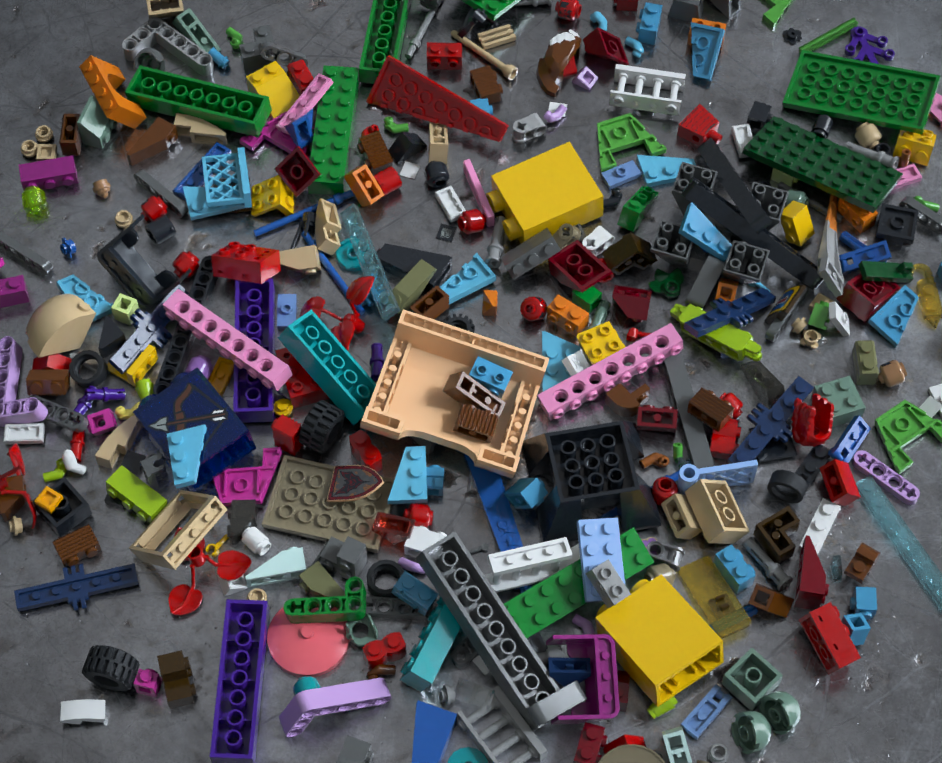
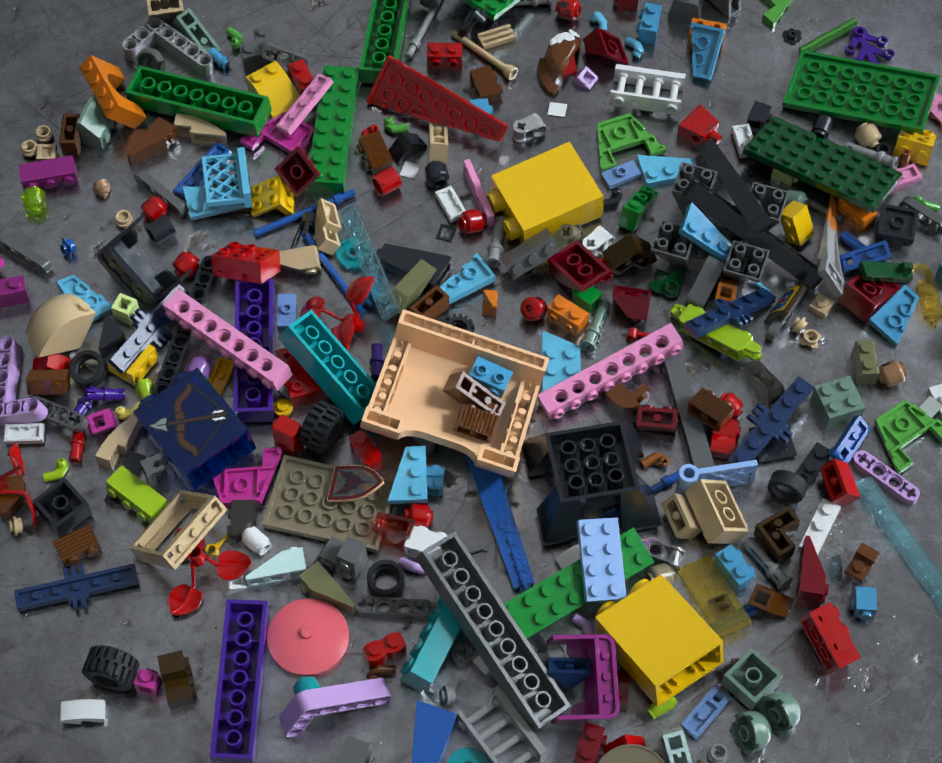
(48, 499): light orange tile -> none
(71, 464): white arm -> none
(185, 454): medium azure wing -> none
(257, 594): tan plate -> none
(295, 607): green beam -> none
(301, 129): blue slope -> none
(364, 185): orange brick -> none
(372, 634): sand green piece -> none
(415, 593): dark azure brick -> none
(526, 493): dark azure brick -> none
(527, 564): white fence -> none
(553, 117): lavender arm -> none
(556, 703): beam -> none
(576, 362): white slope -> none
(600, 342): yellow bracket -> none
(608, 583): light grey brick -> none
(663, 489): red head -> none
(678, 455): arm -> none
(812, 423): red piece -> none
(820, 315): bright green brick -> none
(839, 319): white plate -> none
(857, 626): dark azure brick -> none

